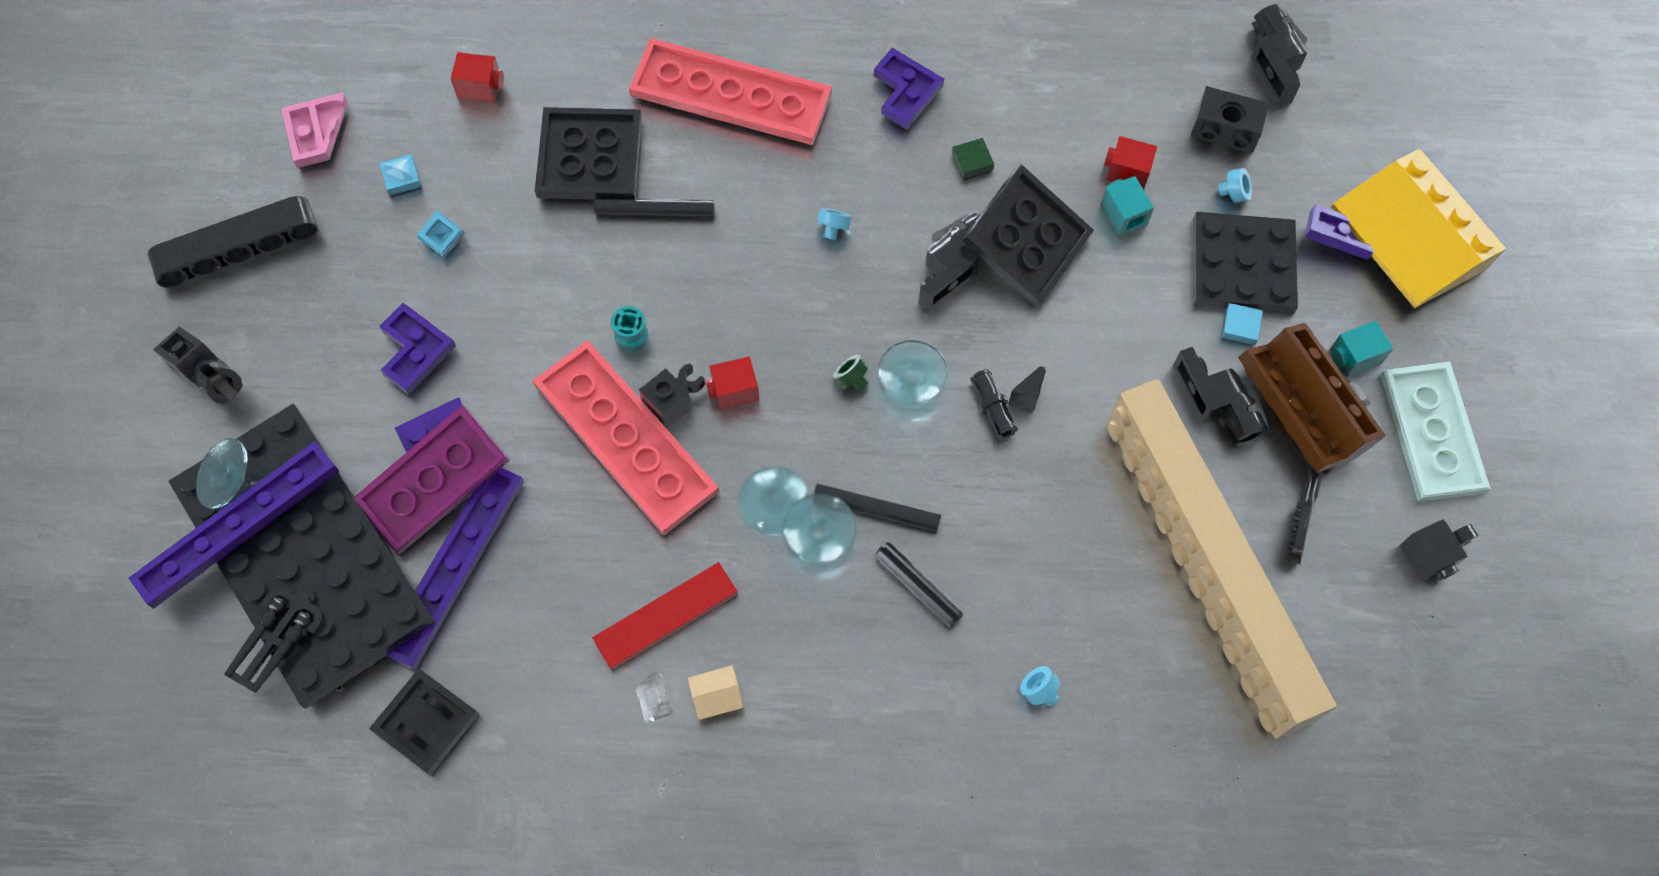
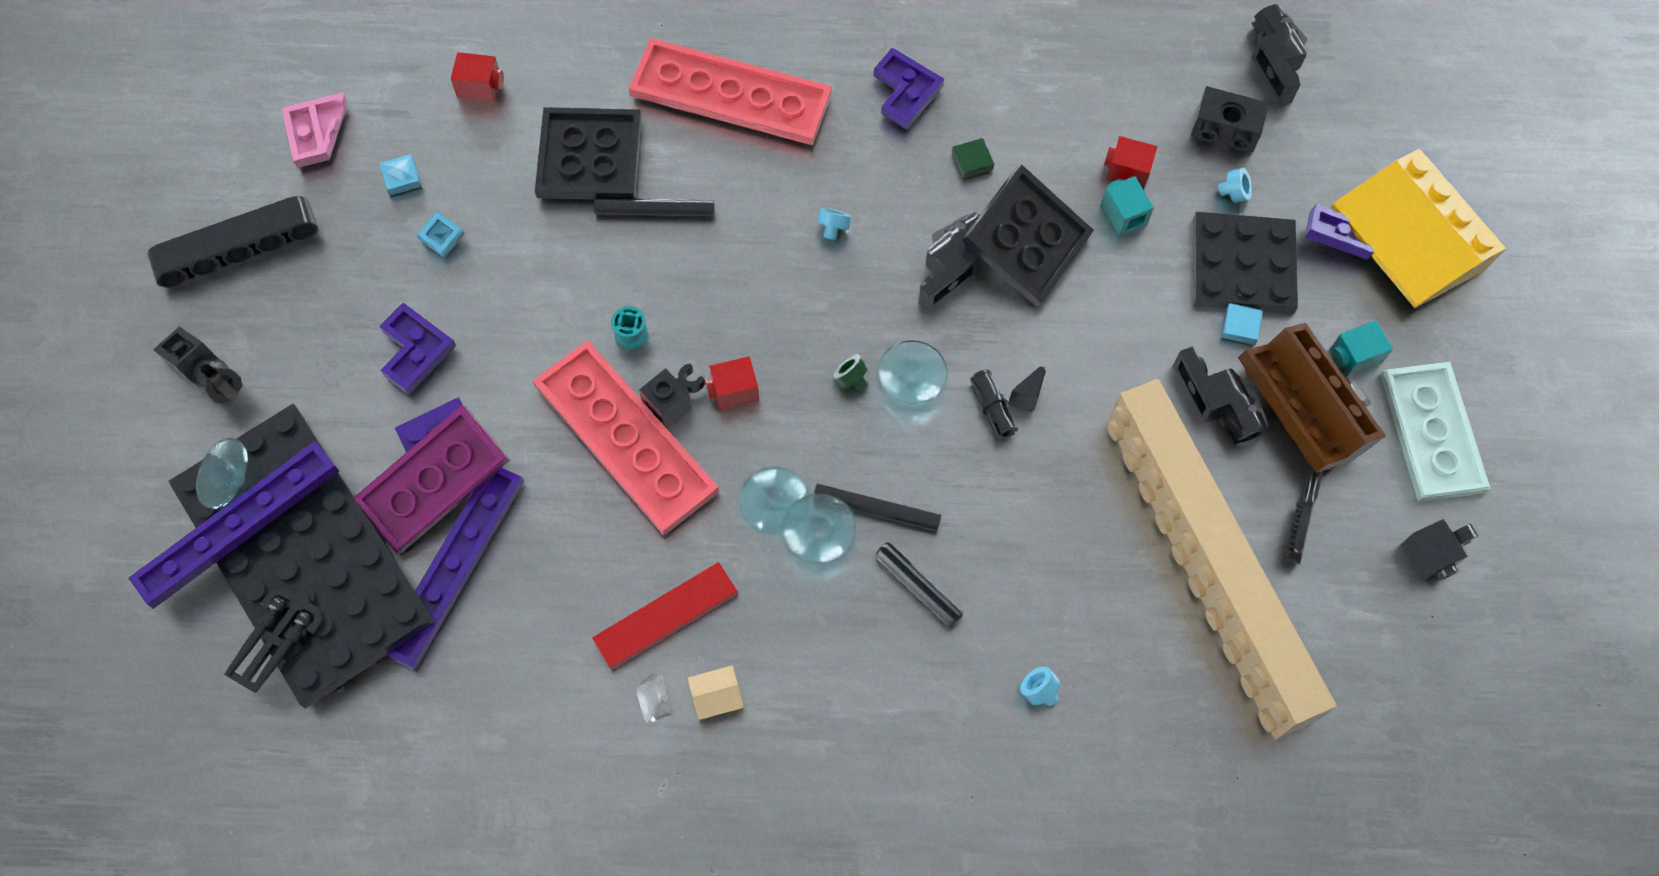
(424, 721): black plate -> none

